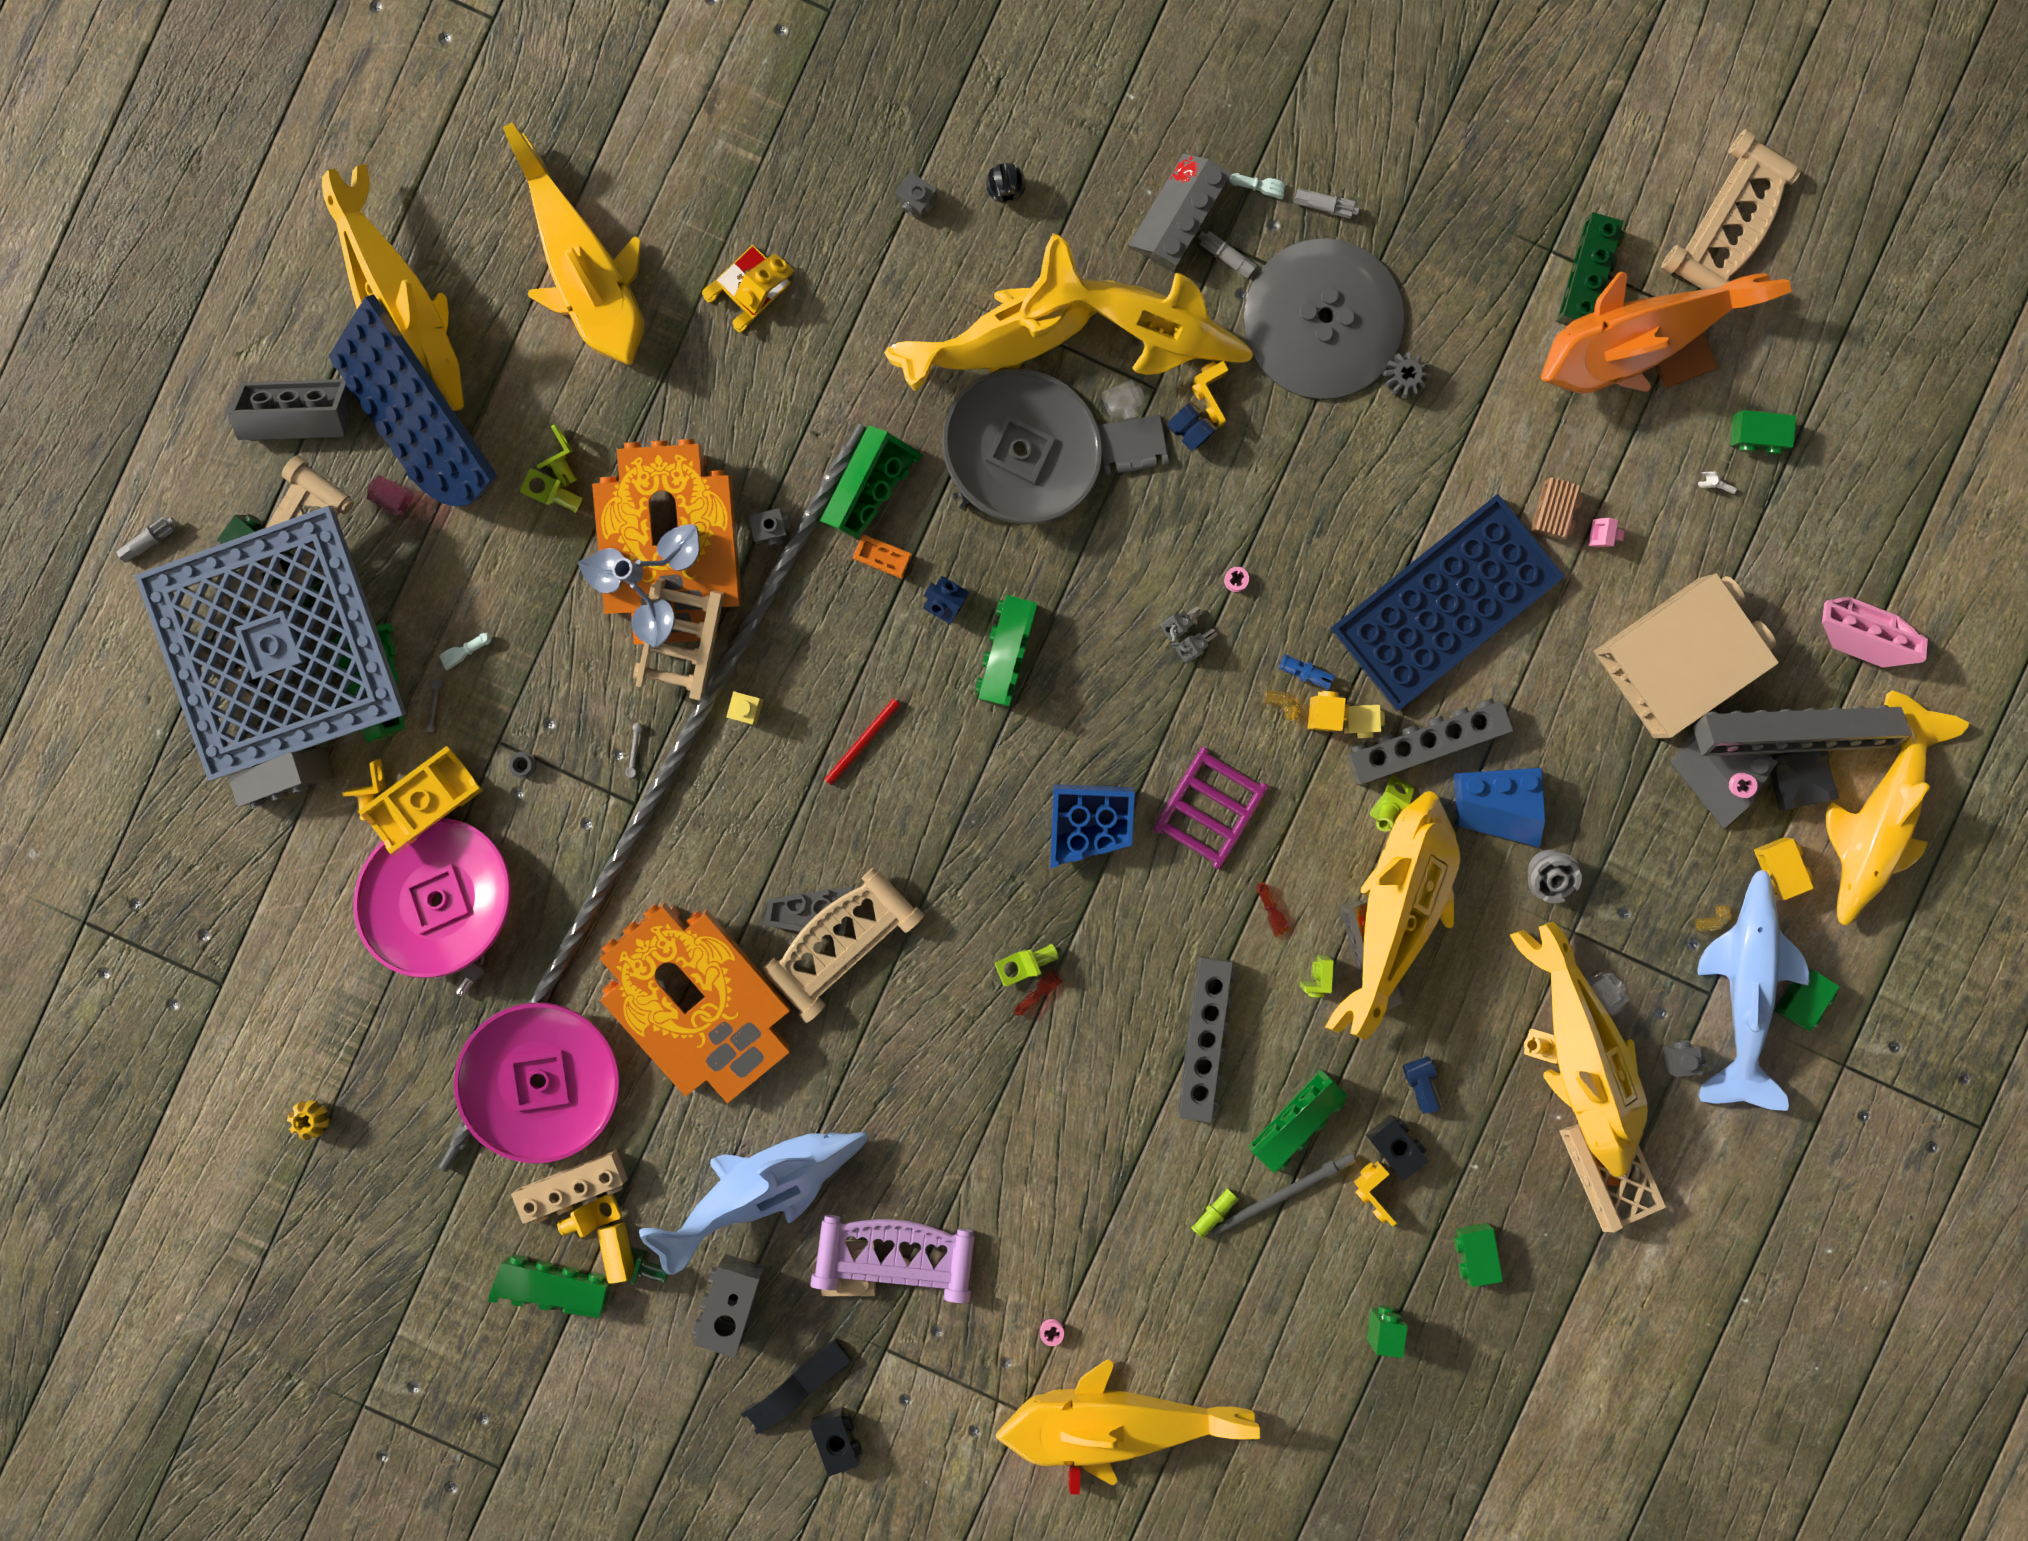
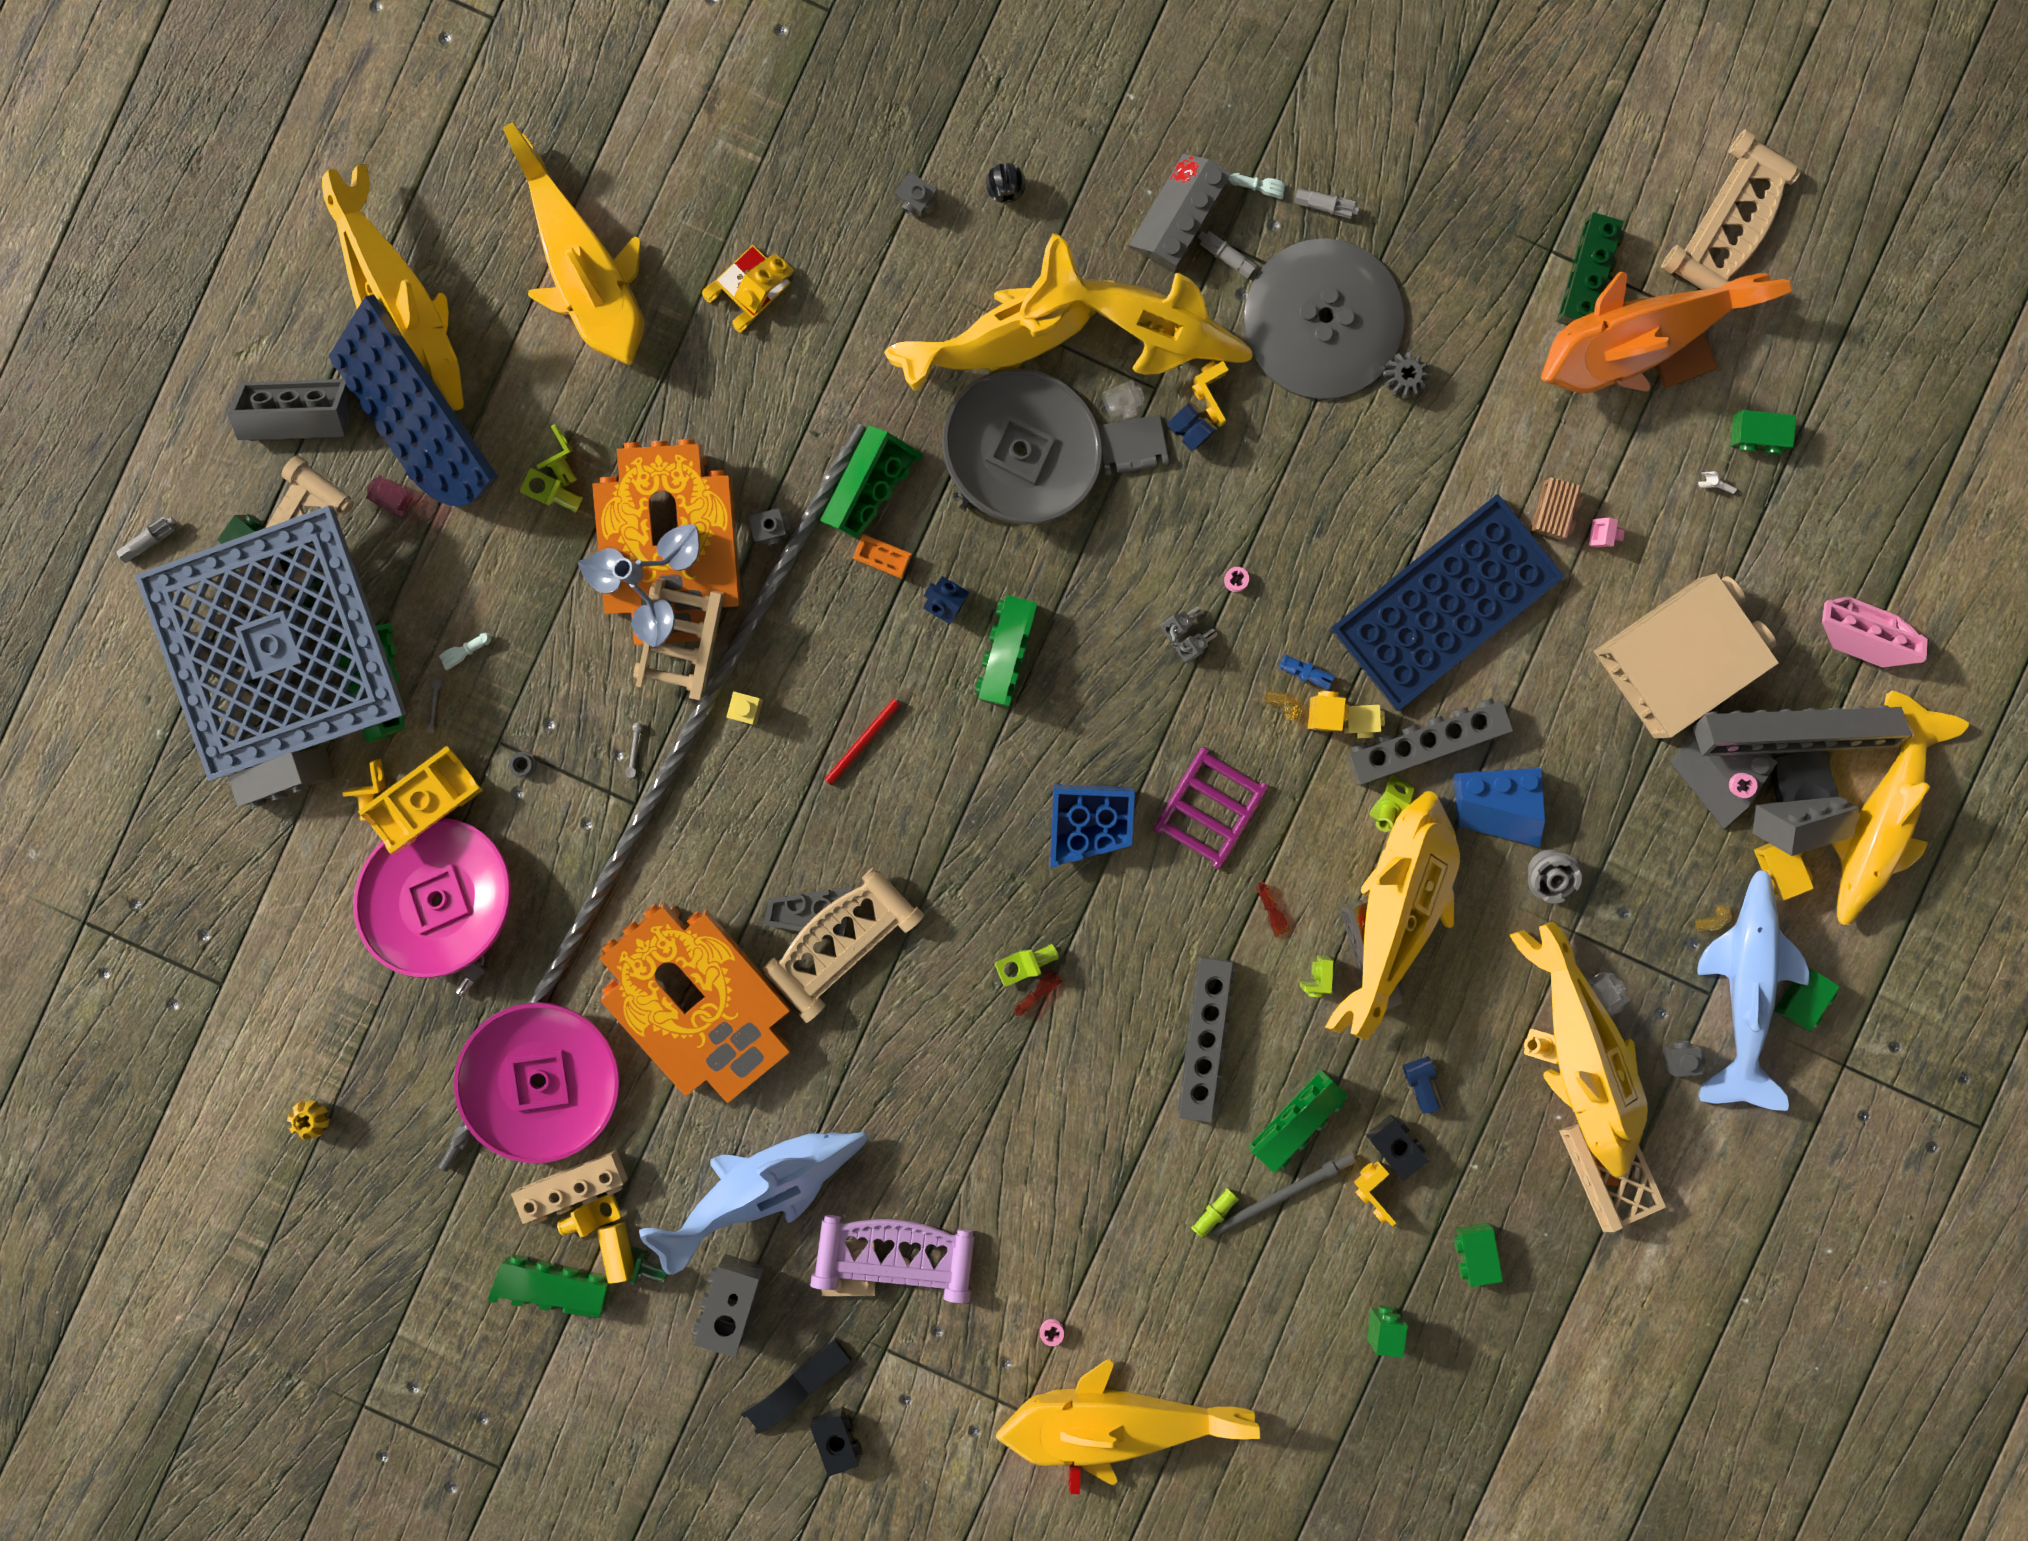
(1805, 823): none -> dark grey wedge

